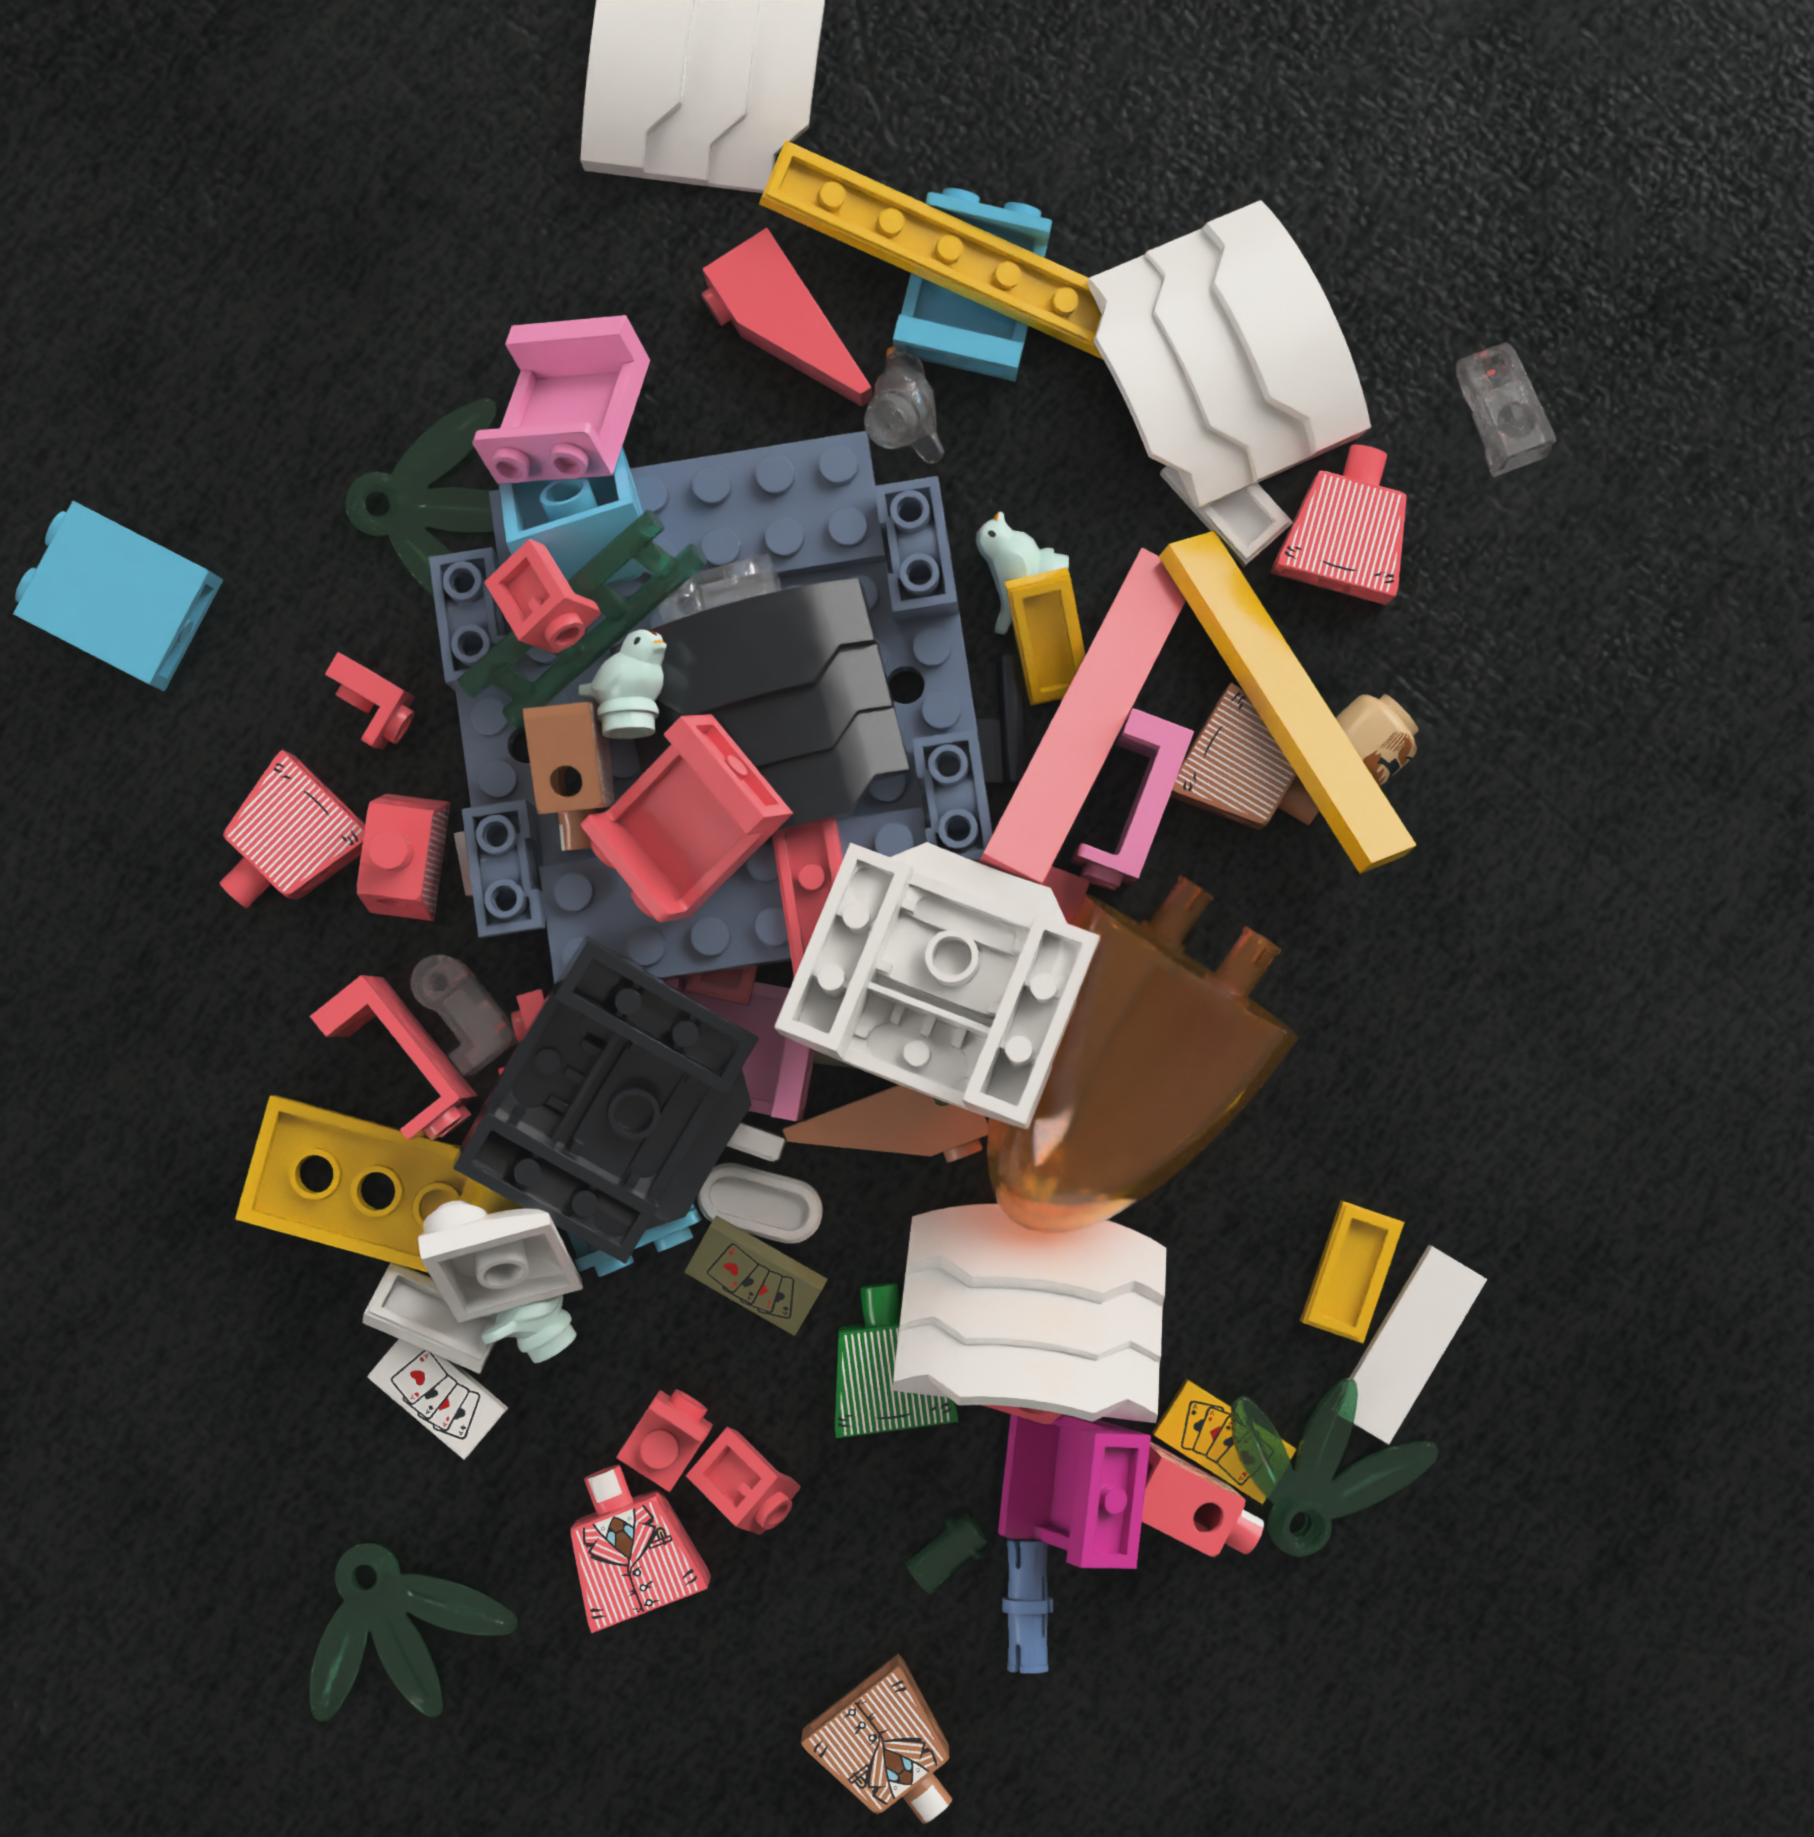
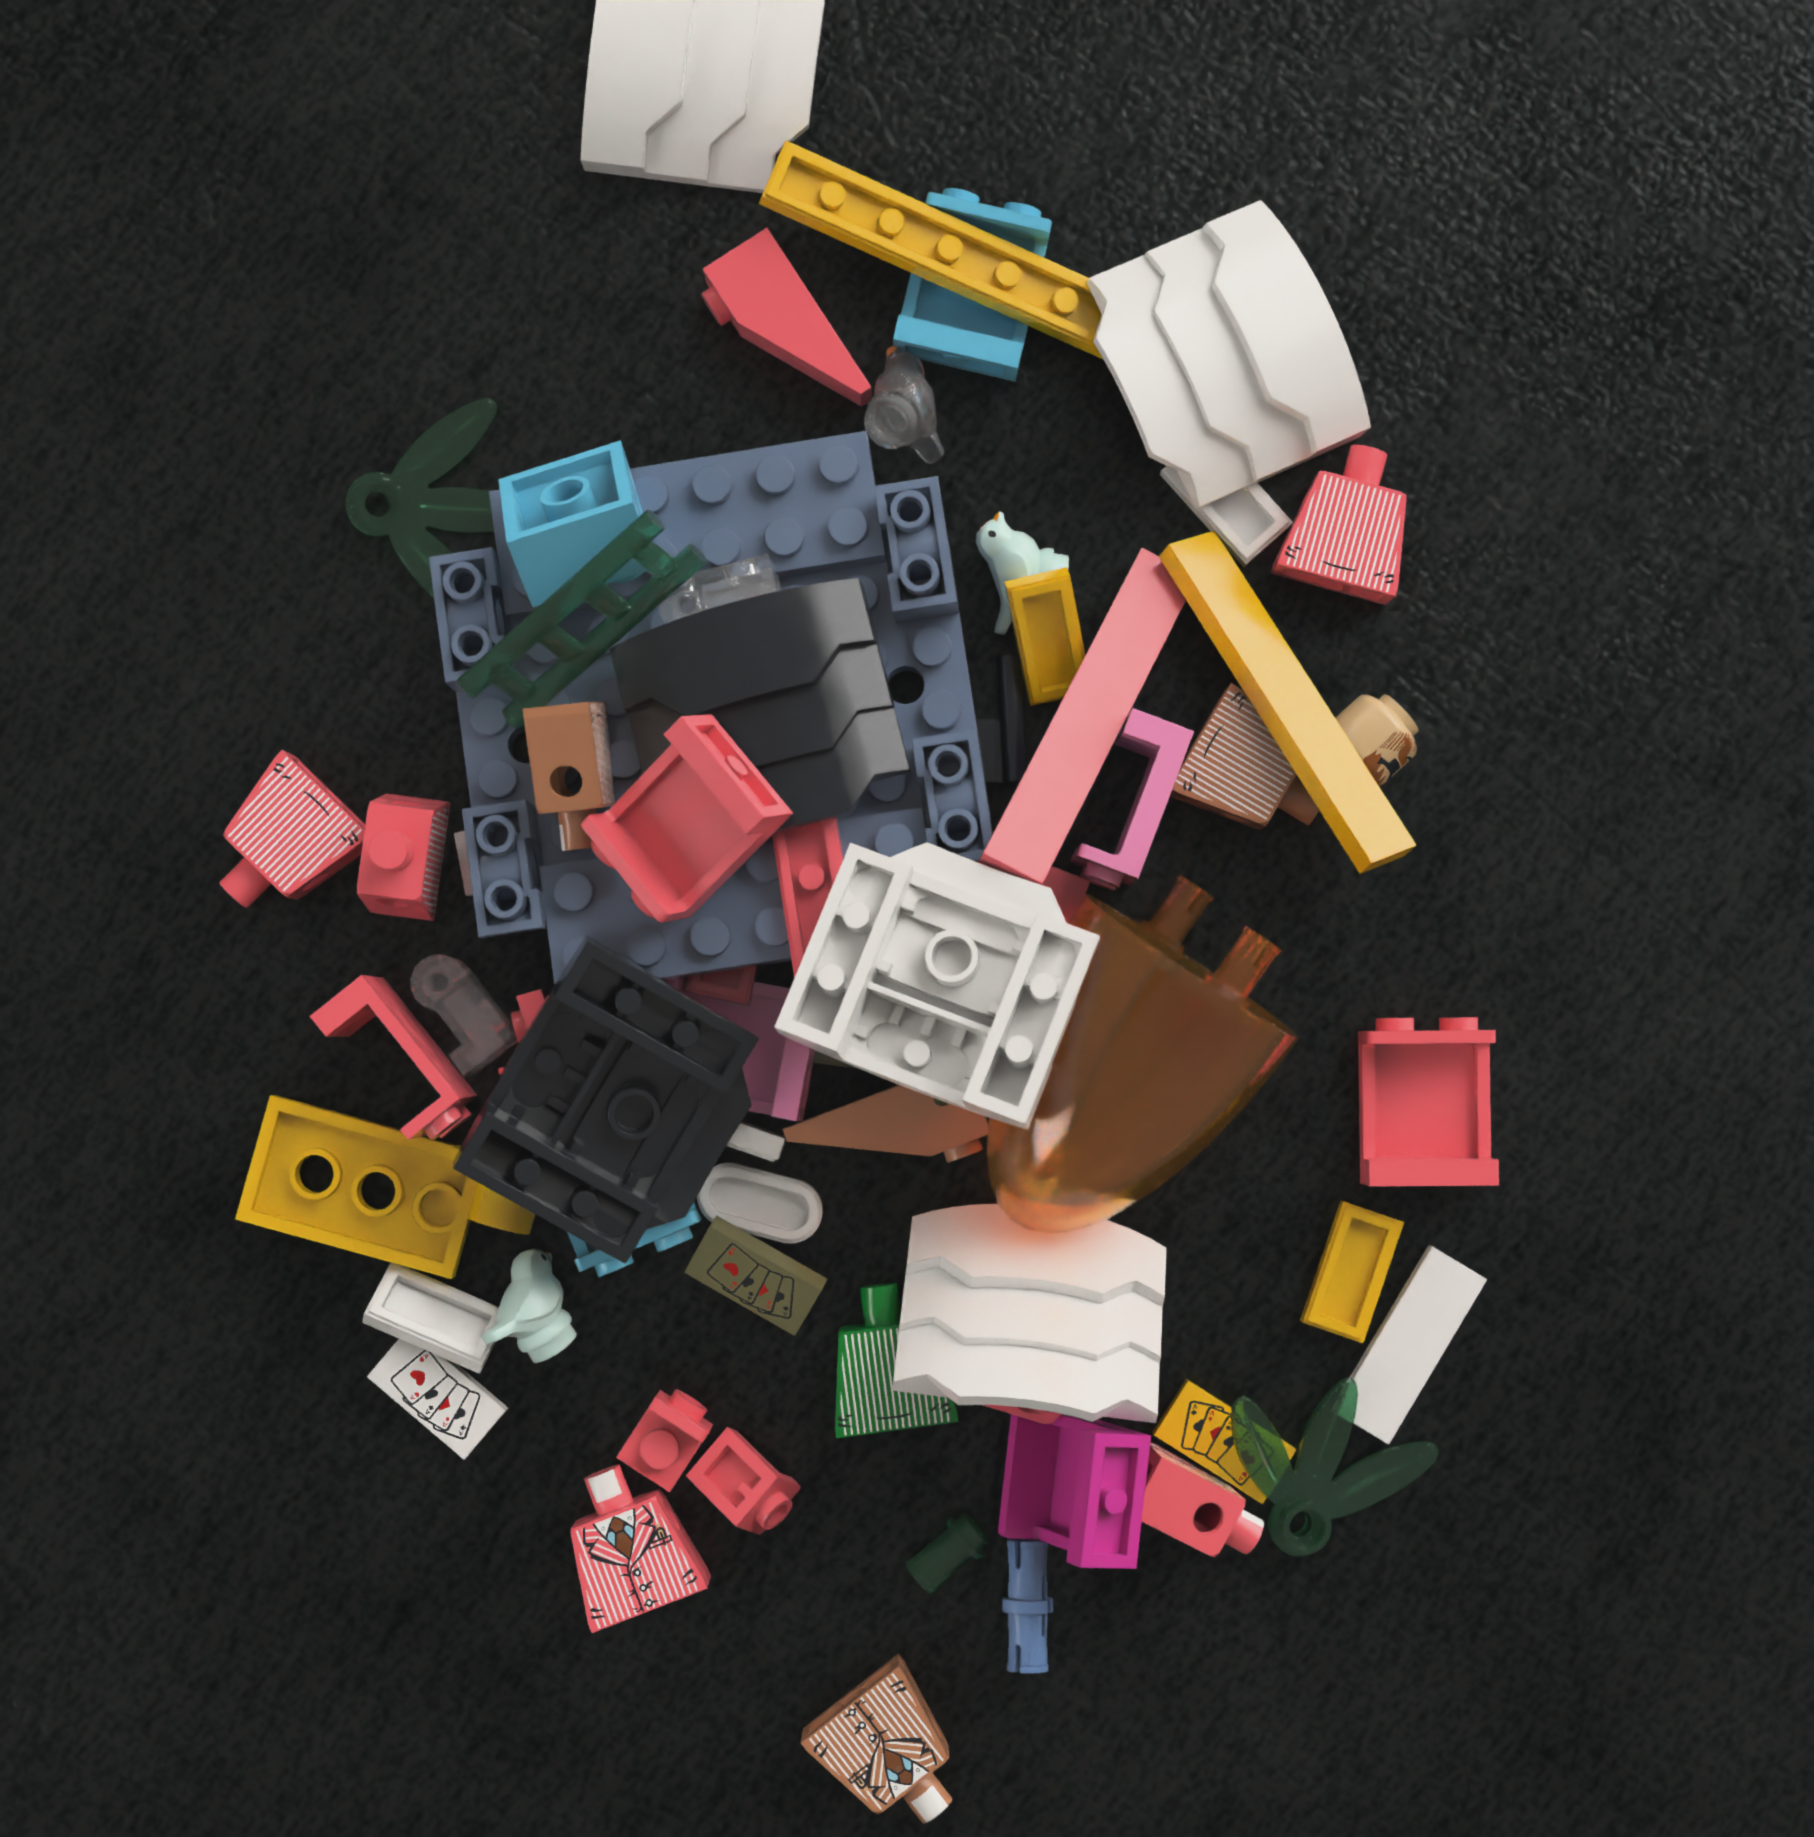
(116, 595): medium azure panel -> none
(366, 688): coral bracket -> none
(395, 1636): clear green plant -> none
(494, 1258): white slope -> none
(540, 600): coral bracket -> none
(568, 400): bright pink panel -> none
(629, 686): light aqua animal -> none
(1425, 1104): none -> coral panel
(1505, 408): clear leg -> none

